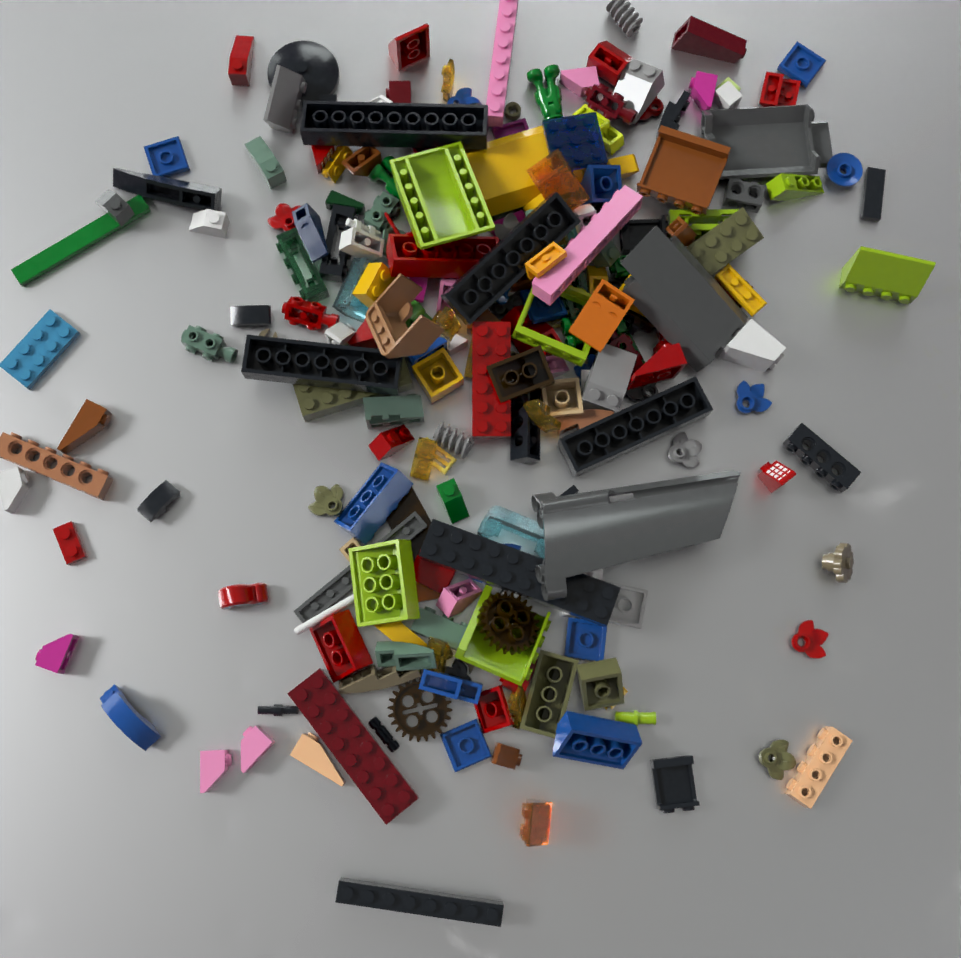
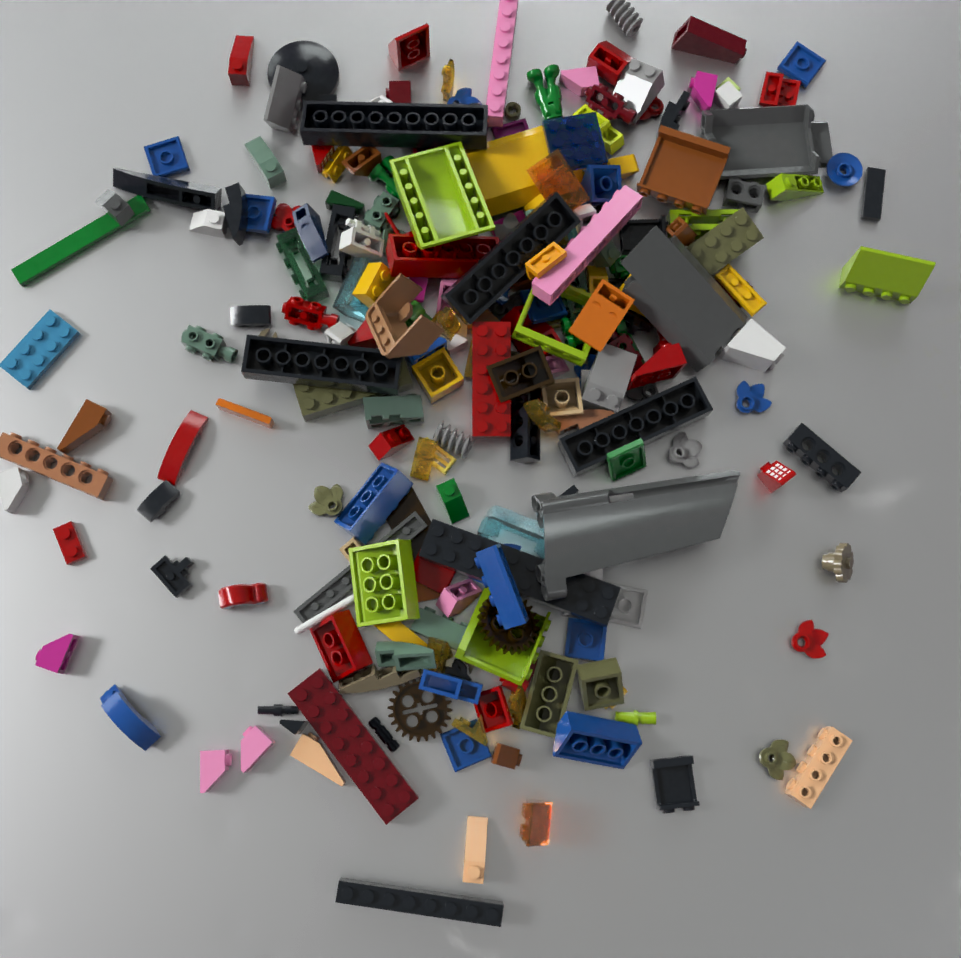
(173, 574): none -> black hinge
(180, 447): none -> red slope
(237, 212): none -> black slope
(245, 413): none -> orange tile
(260, 213): none -> blue plate
(294, 726): none -> black slope
(475, 850): none -> light nougat slope
(477, 732): none -> clear yellow slope
(502, 587): none -> blue slope
(626, 459): none -> green tile

